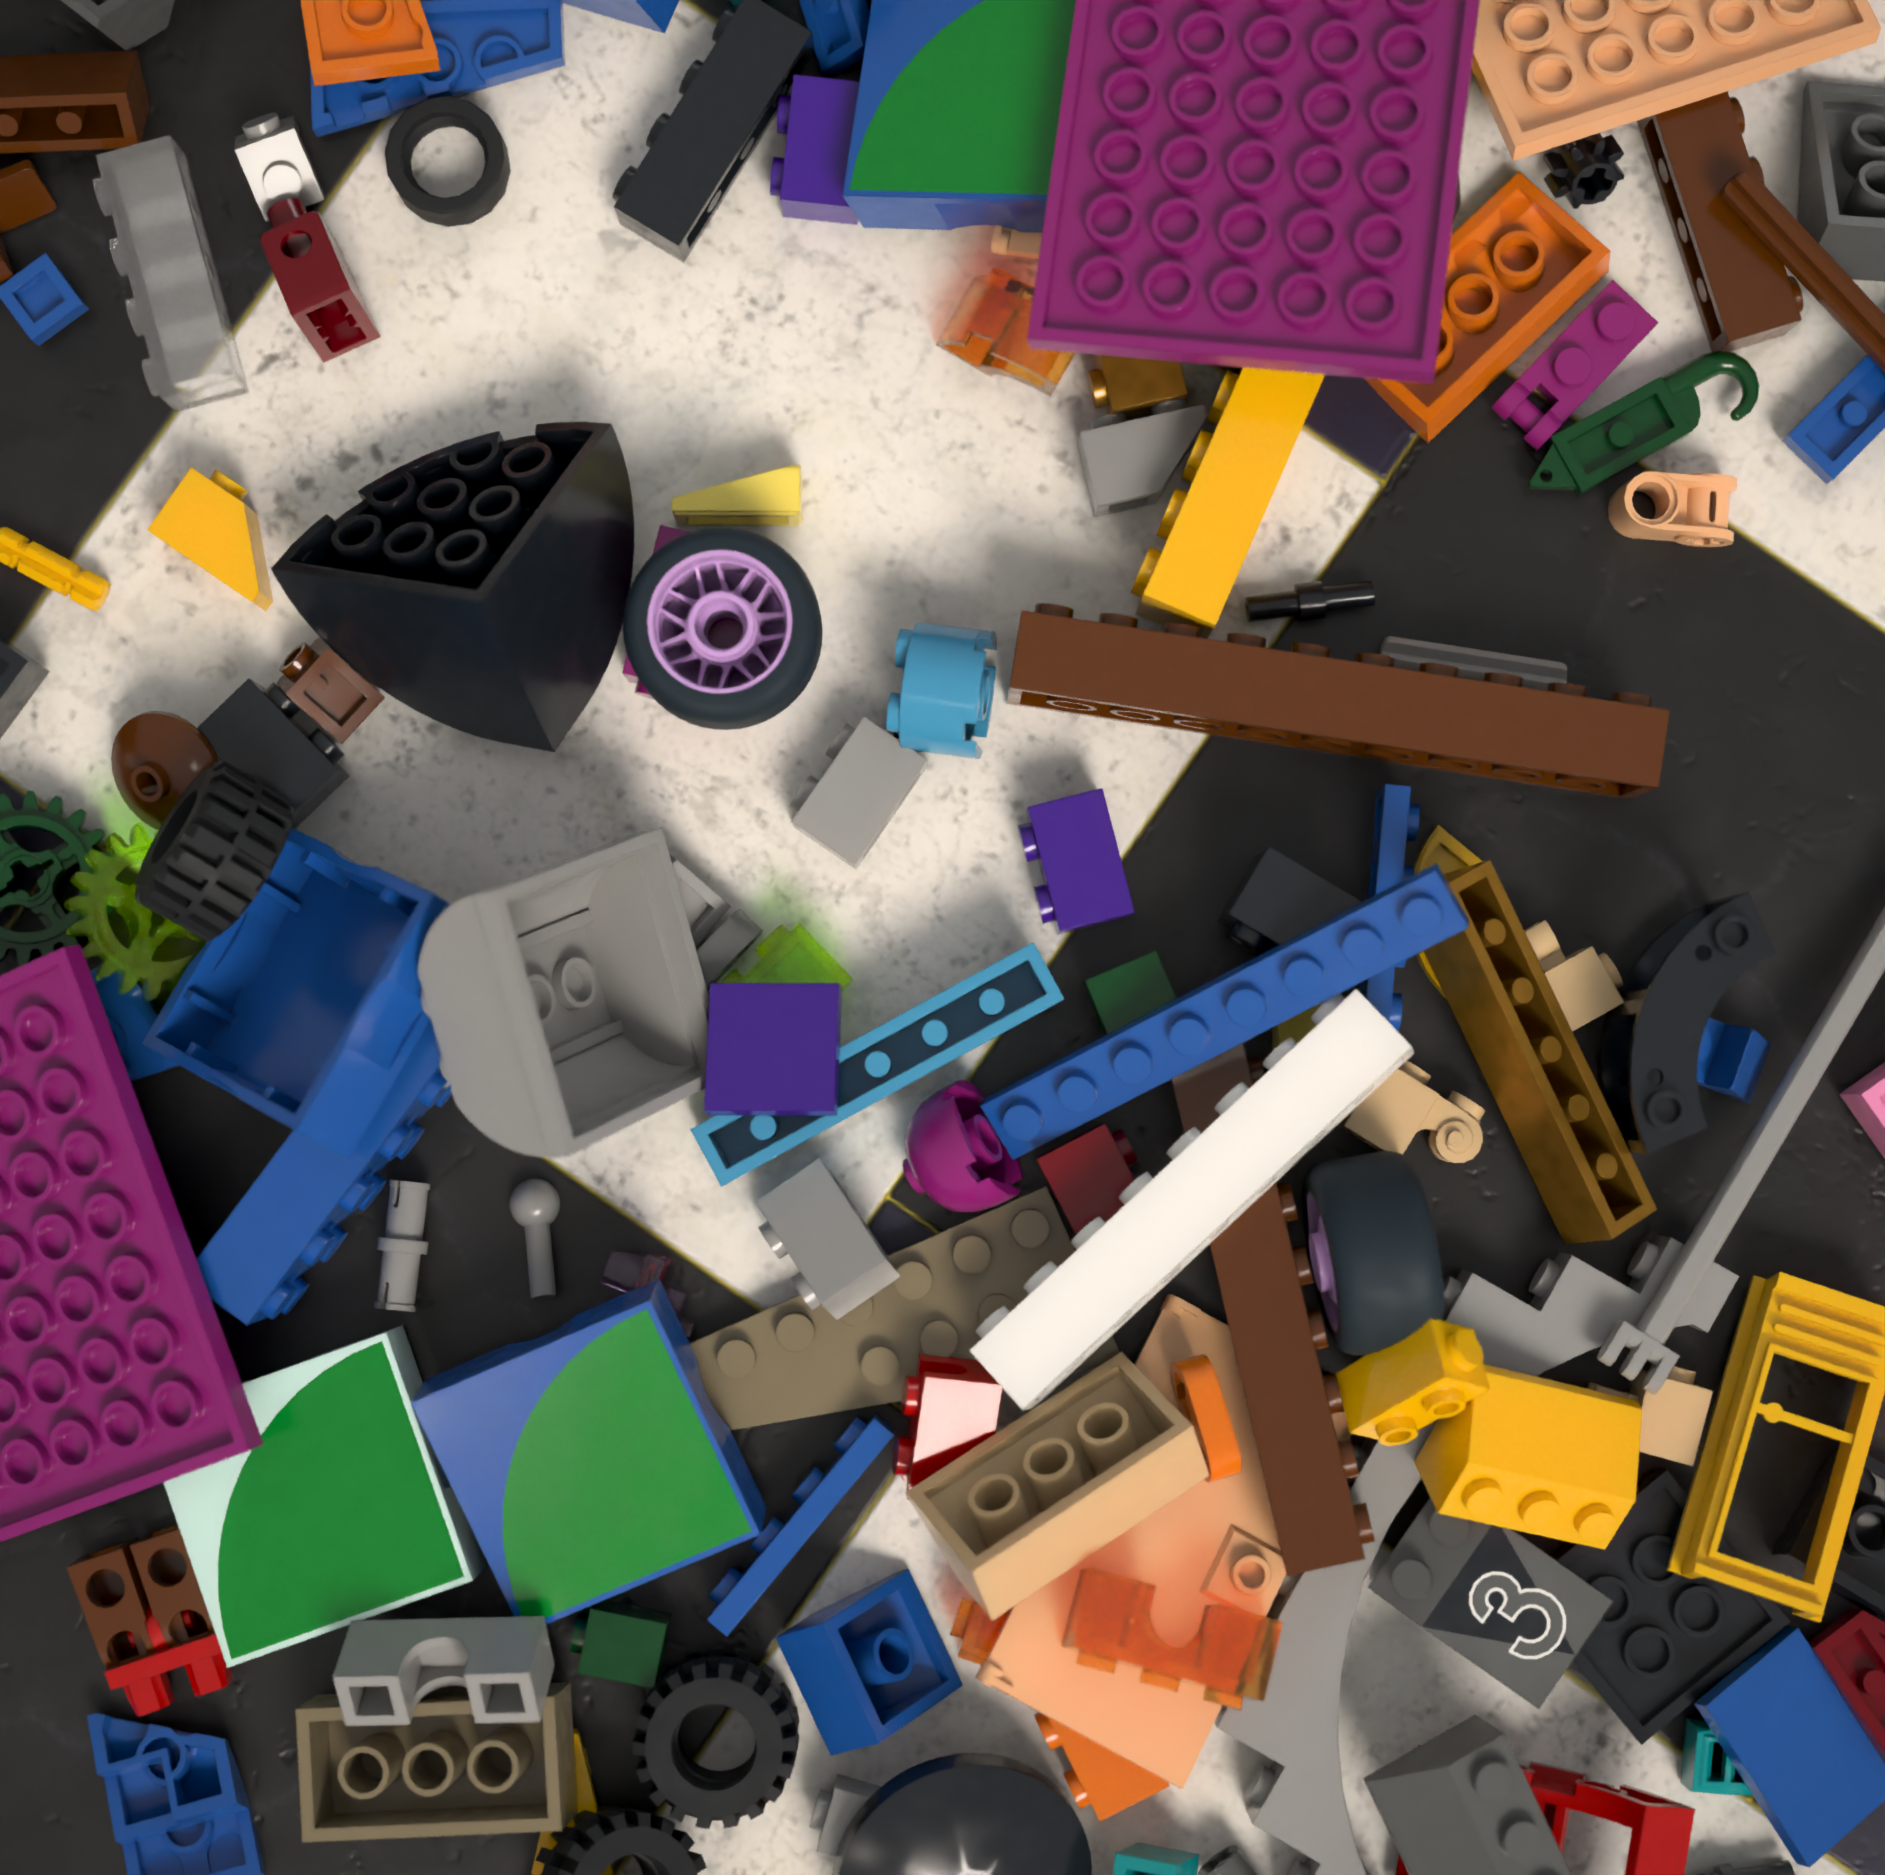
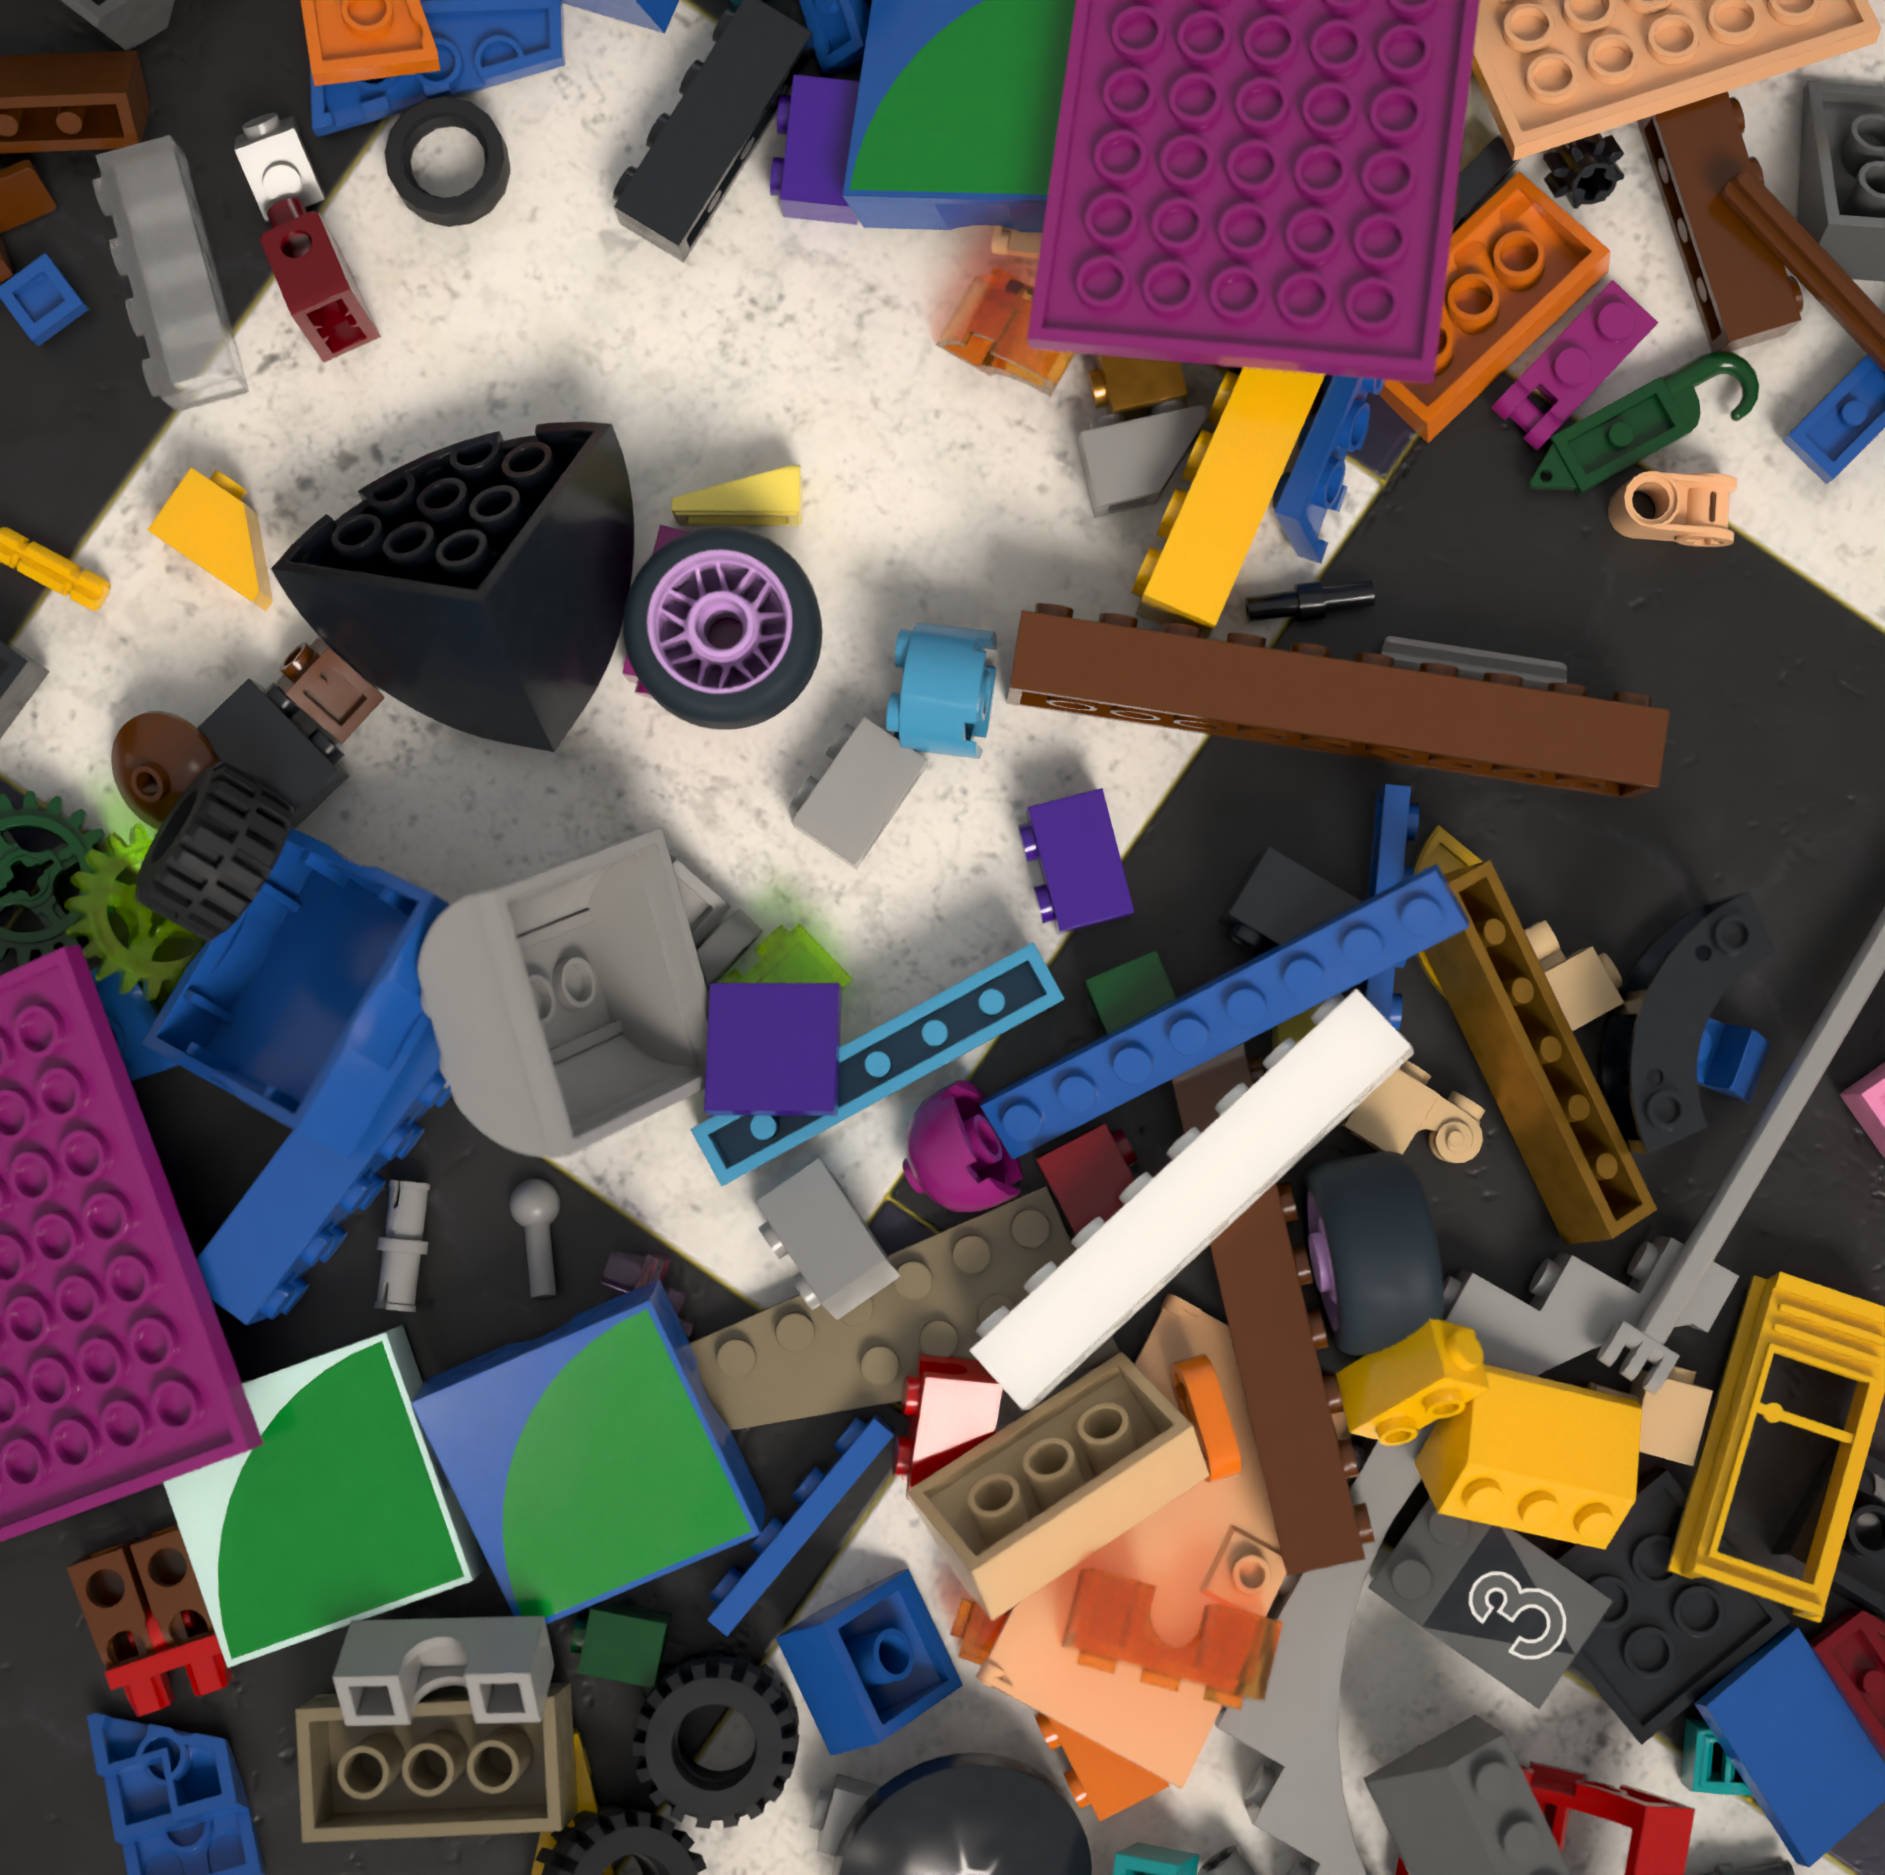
(1320, 468): none -> blue wing
(1482, 177): none -> black beam

